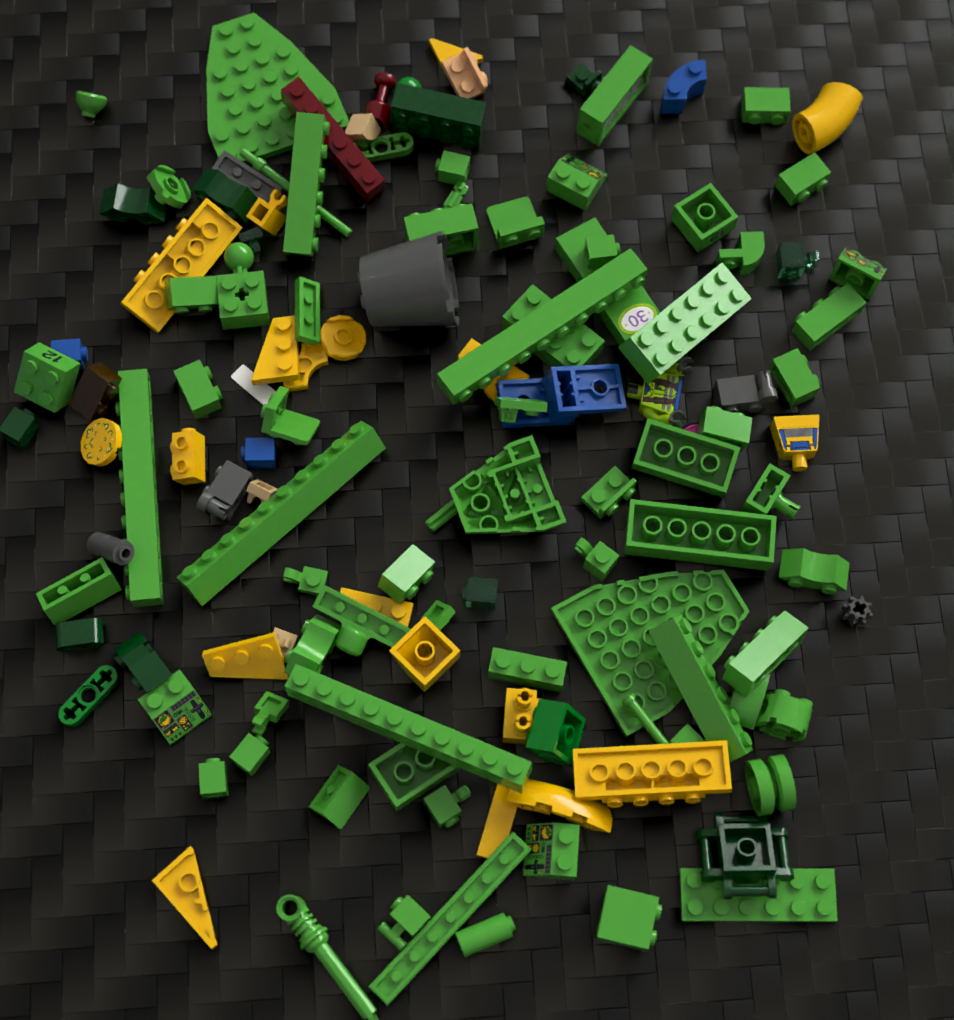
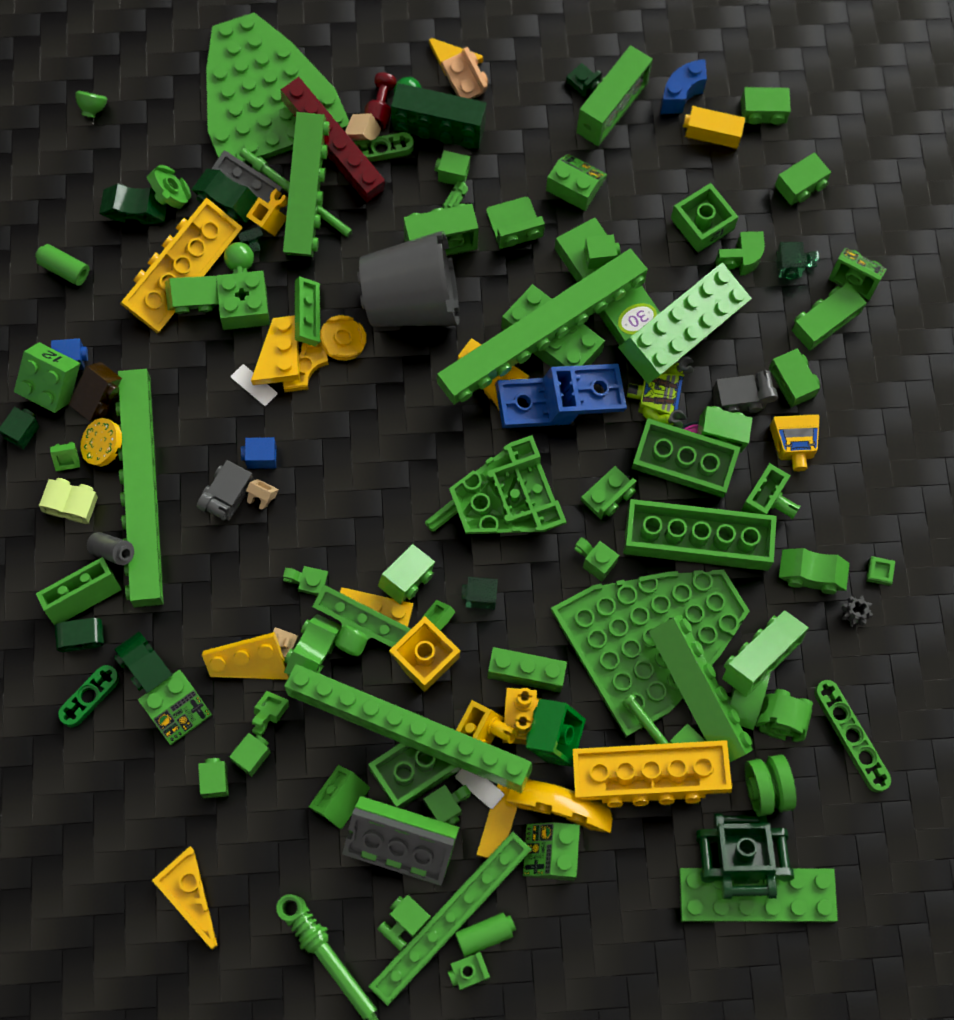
(62, 264): none -> bright green brick
(65, 456): none -> bright green tile
(68, 501): none -> yellowish green brick
(188, 457): yellow brick -> none
(198, 389): bright green brick -> none
(281, 512): bright green brick -> none
(285, 423): bright green bracket -> none
(400, 840): none -> dark grey piece
(479, 971): none -> bright green brick
(480, 787): none -> white sticker
(485, 724): none -> yellow brick
(509, 407): bright green hinge -> none
(628, 918): bright green brick -> none
(714, 127): none -> yellow brick
(826, 116): yellow brick -> none
(863, 743): none -> bright green beam
(880, 571): none -> bright green tile

